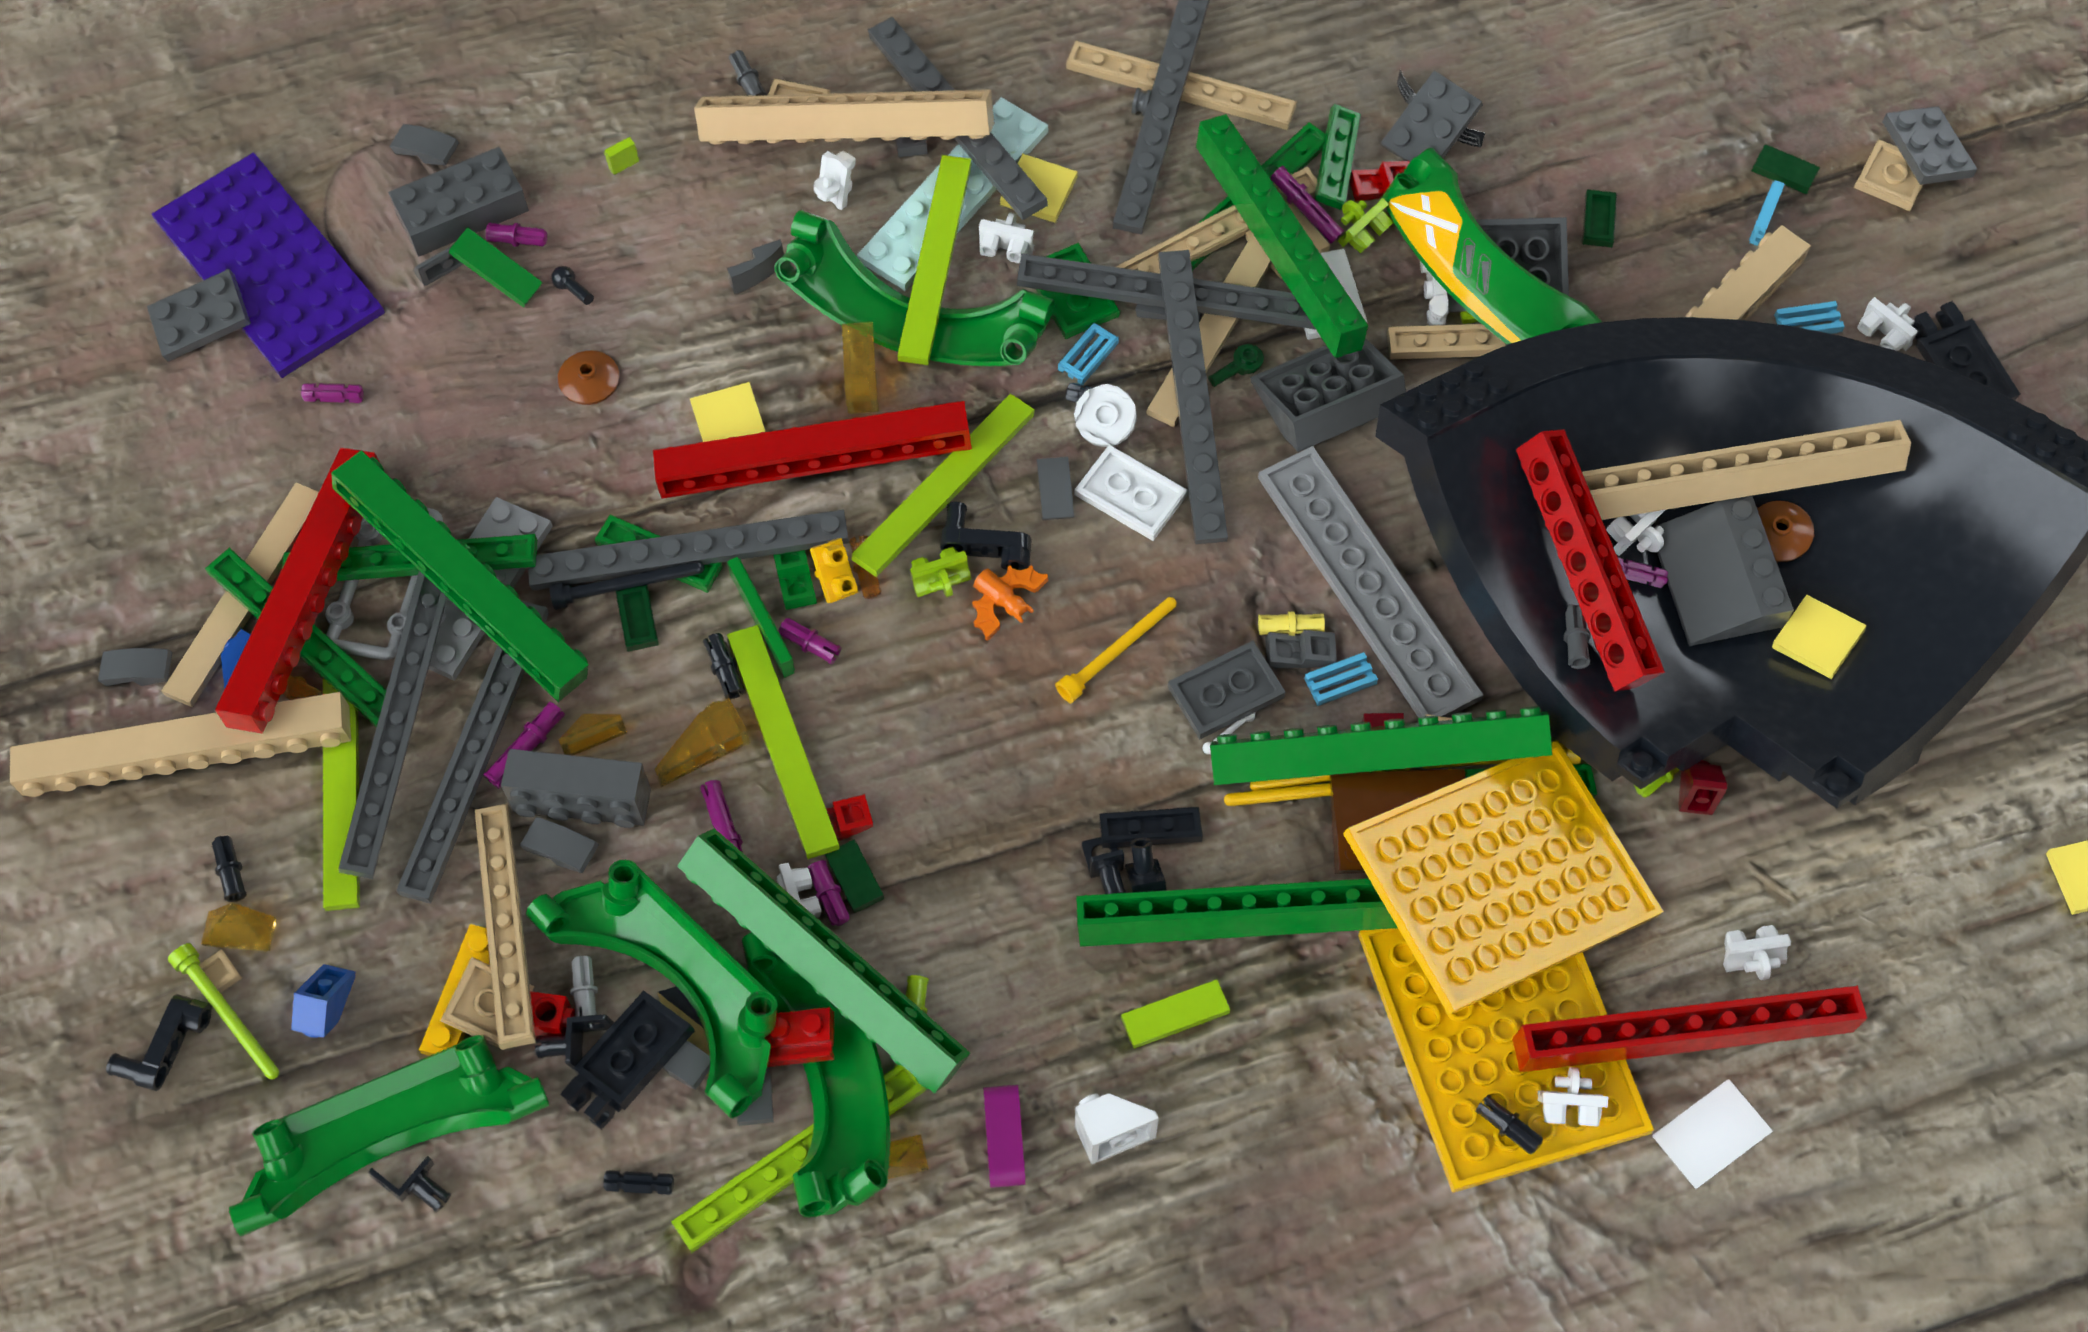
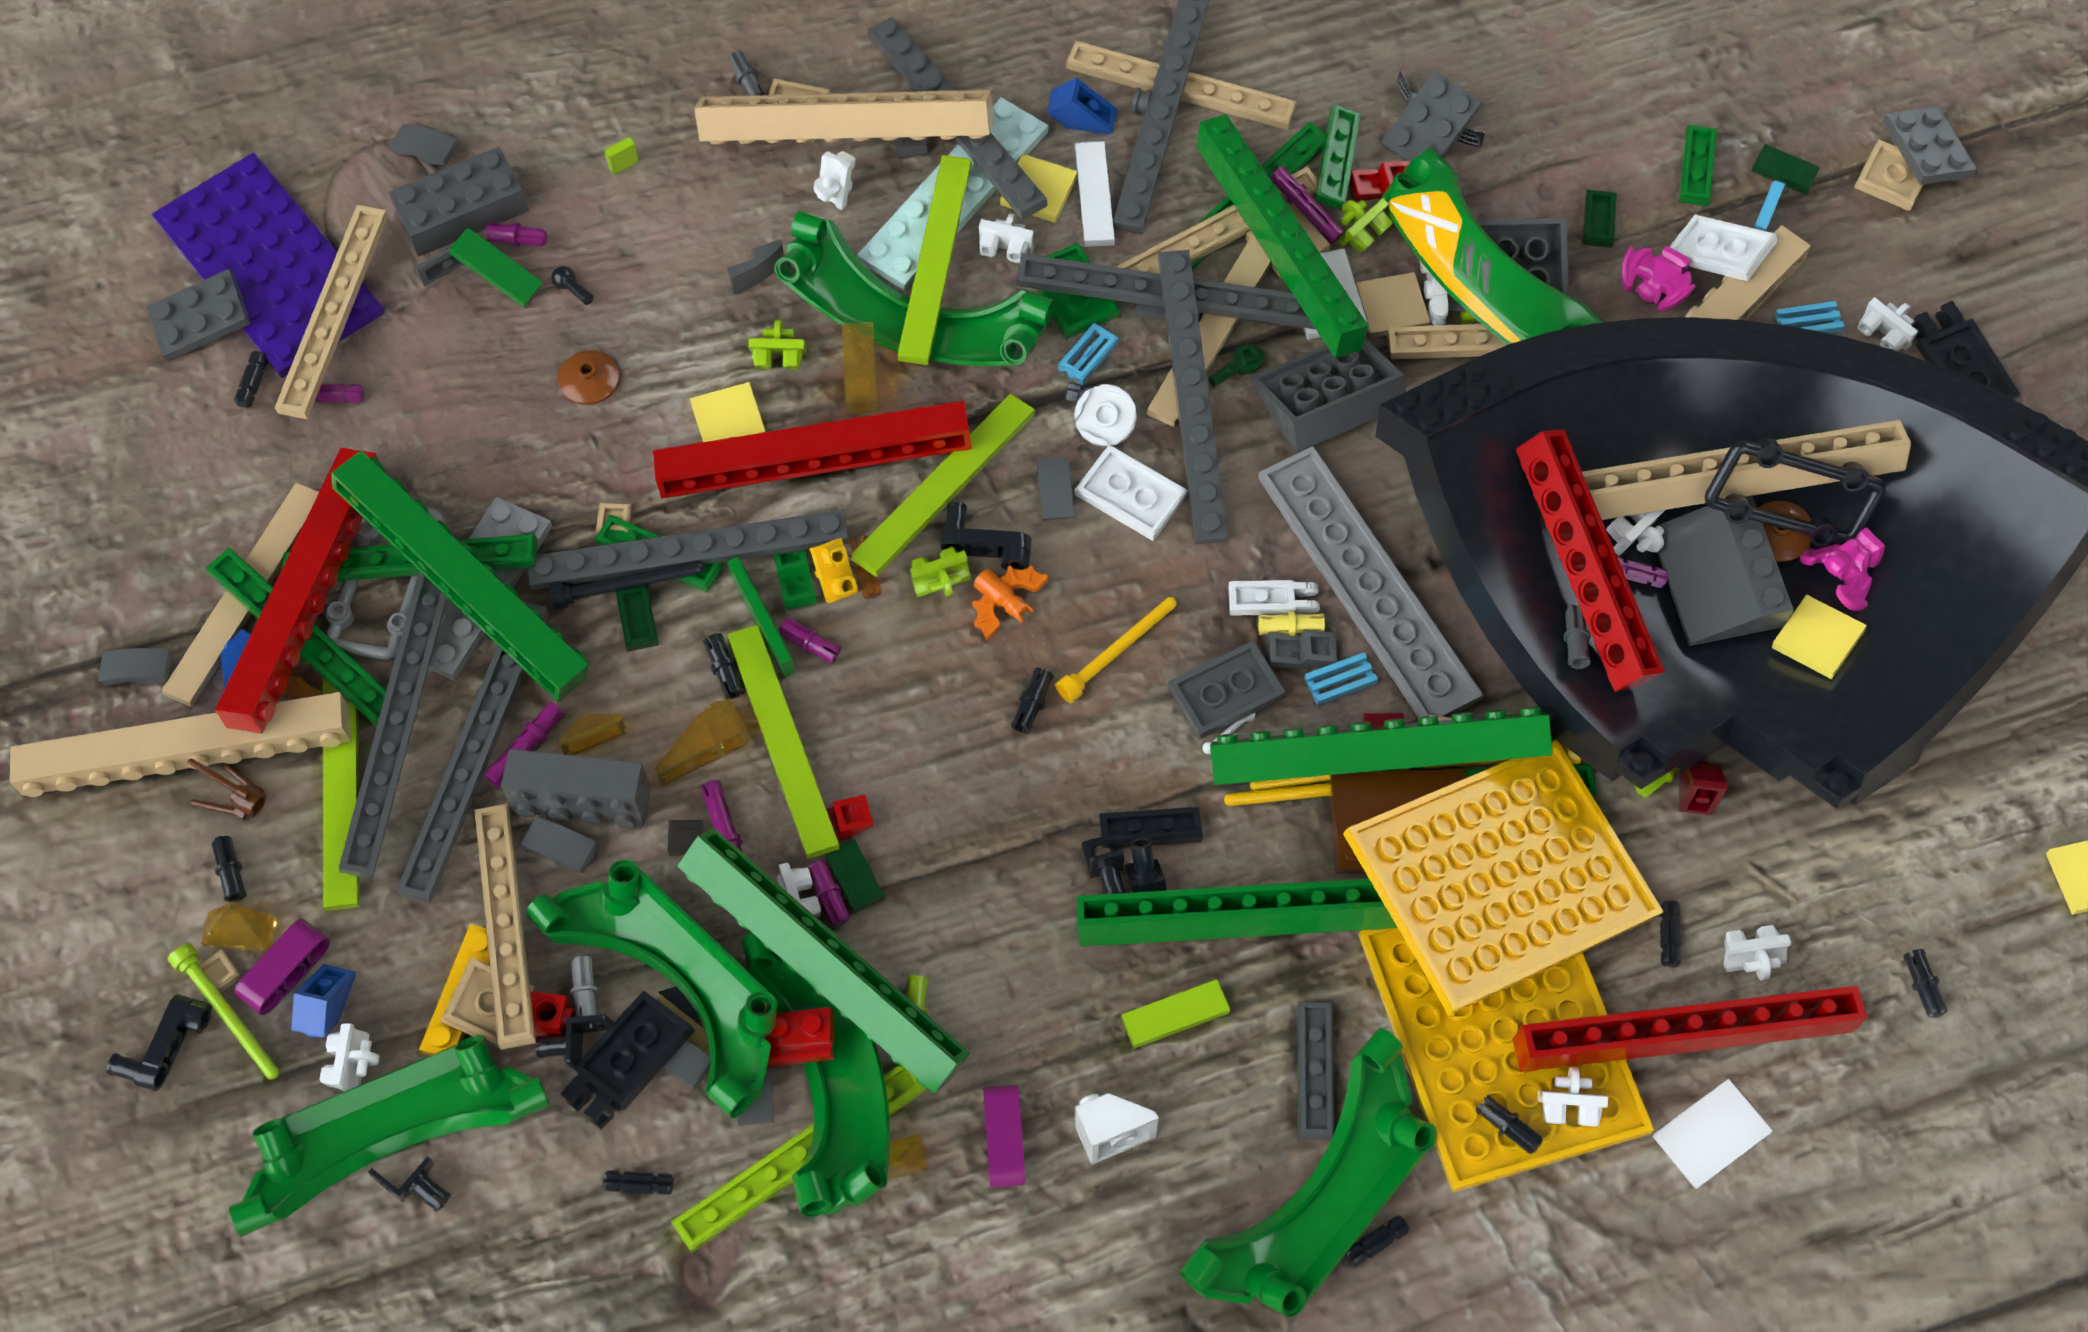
(246, 799): none -> reddish brown plant
(251, 379): none -> black axle
(282, 967): none -> magenta beam
(331, 312): none -> tan plate
(351, 1059): none -> white hips
(618, 510): none -> tan tile
(682, 835): none -> clear smoke tile
(790, 348): none -> lime hips
(1032, 700): none -> black pin
(1081, 108): none -> blue slope
(1094, 194): none -> white tile
(1271, 597): none -> white hinge
(1308, 1236): none -> green panel
(1315, 1070): none -> dark grey tile
(1377, 1240): none -> black axle
(1392, 303): none -> tan tile
(1659, 275): none -> dark pink animal
(1670, 934): none -> black axle
(1697, 165): none -> green tile
(1724, 247): none -> white tile
(1770, 454): none -> black bar
(1850, 564): none -> dark pink animal
(1925, 983): none -> black axle

